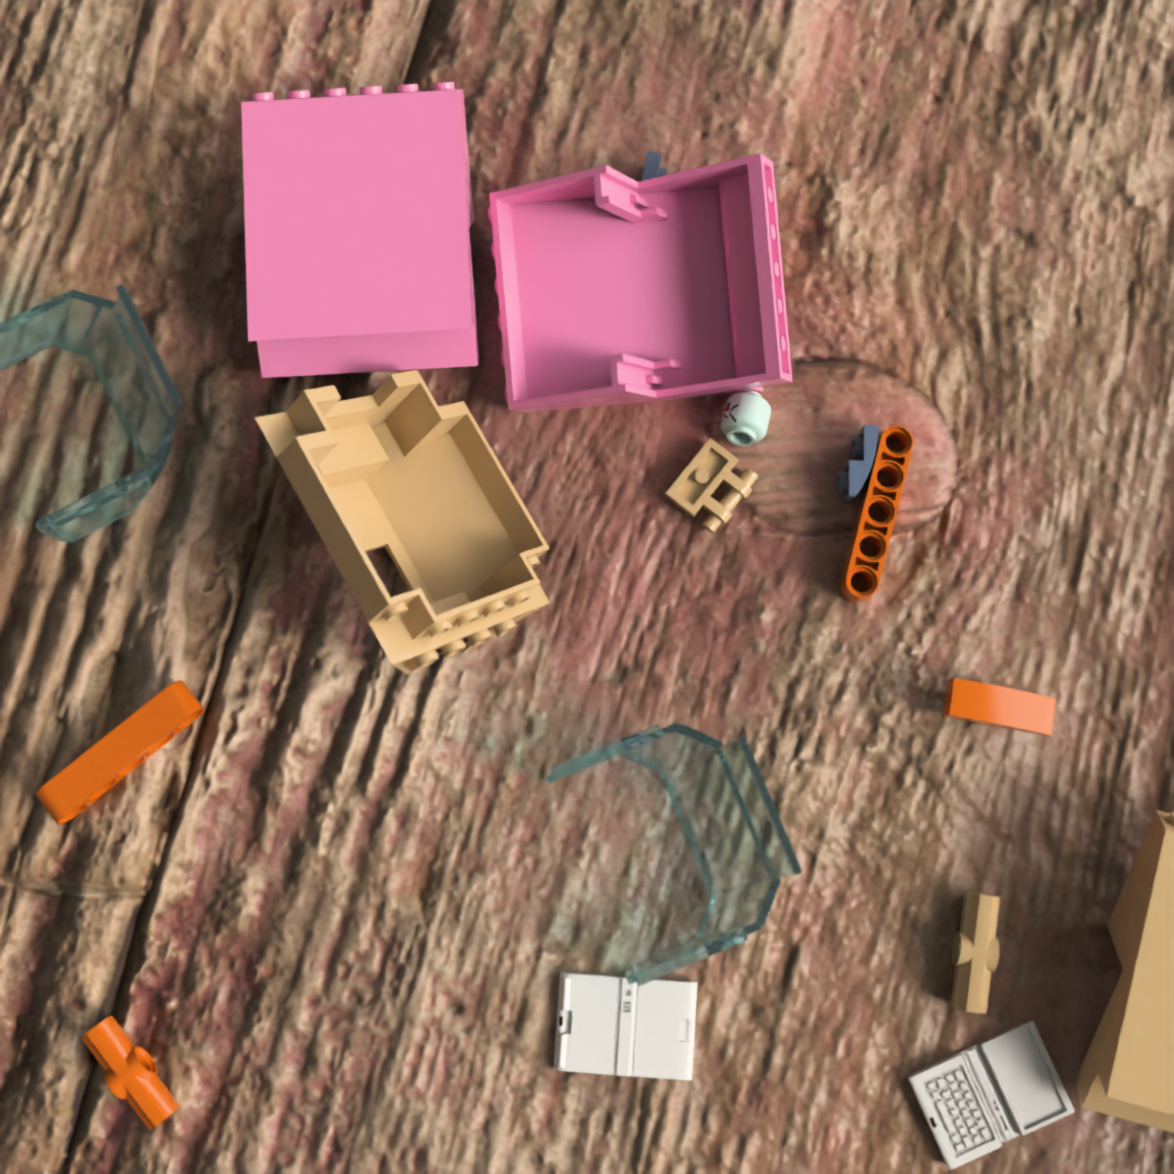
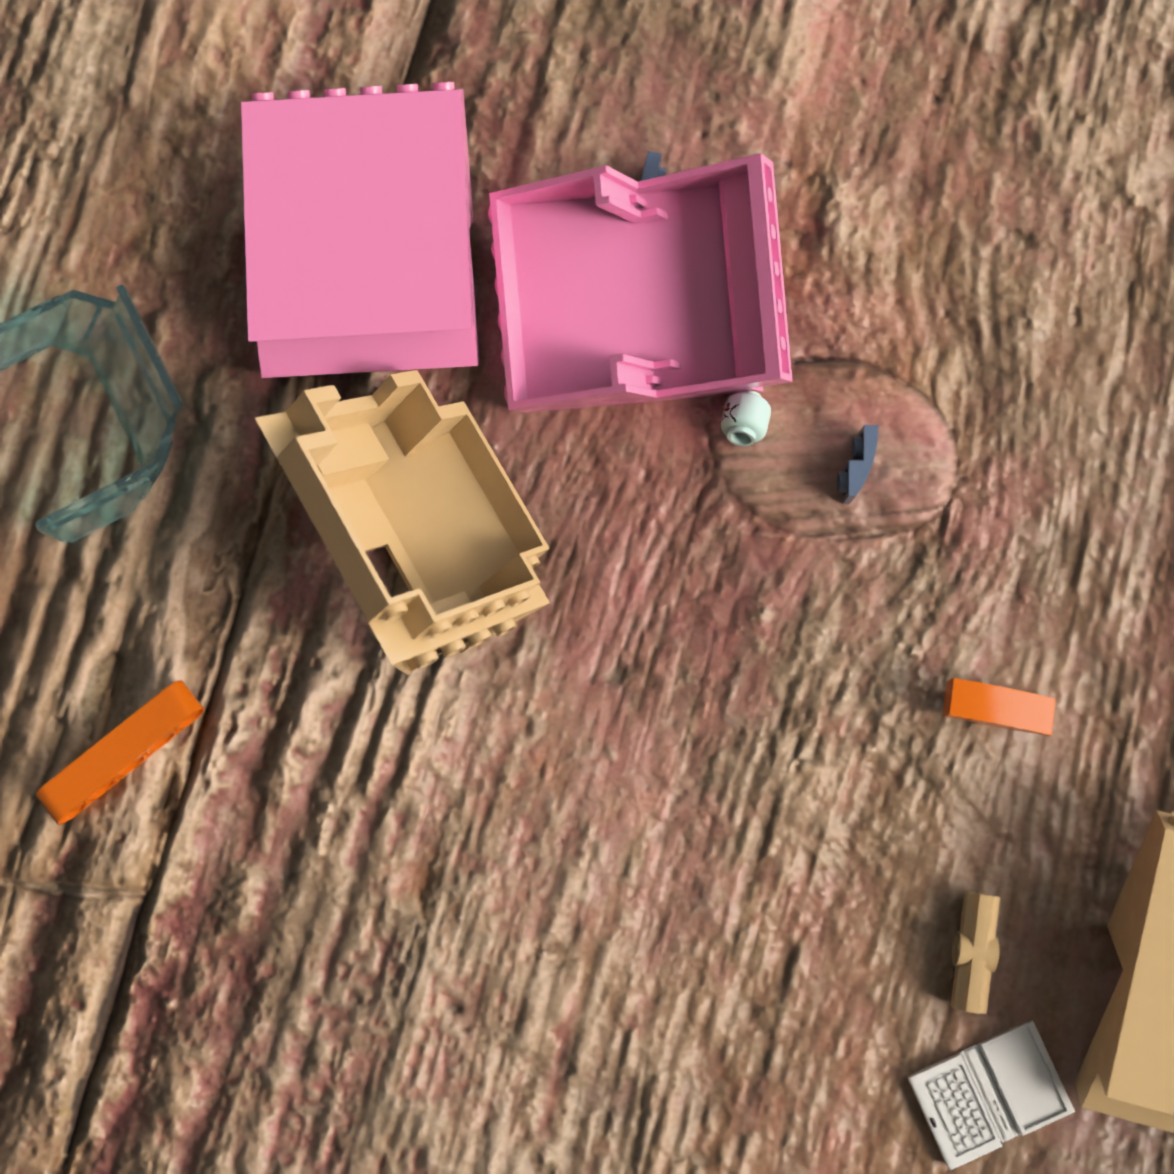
(130, 1072): orange piece -> none
(625, 1026): white piece -> none
(702, 478): tan plate -> none
(726, 824): clear light blue piece -> none
(885, 499): orange beam -> none

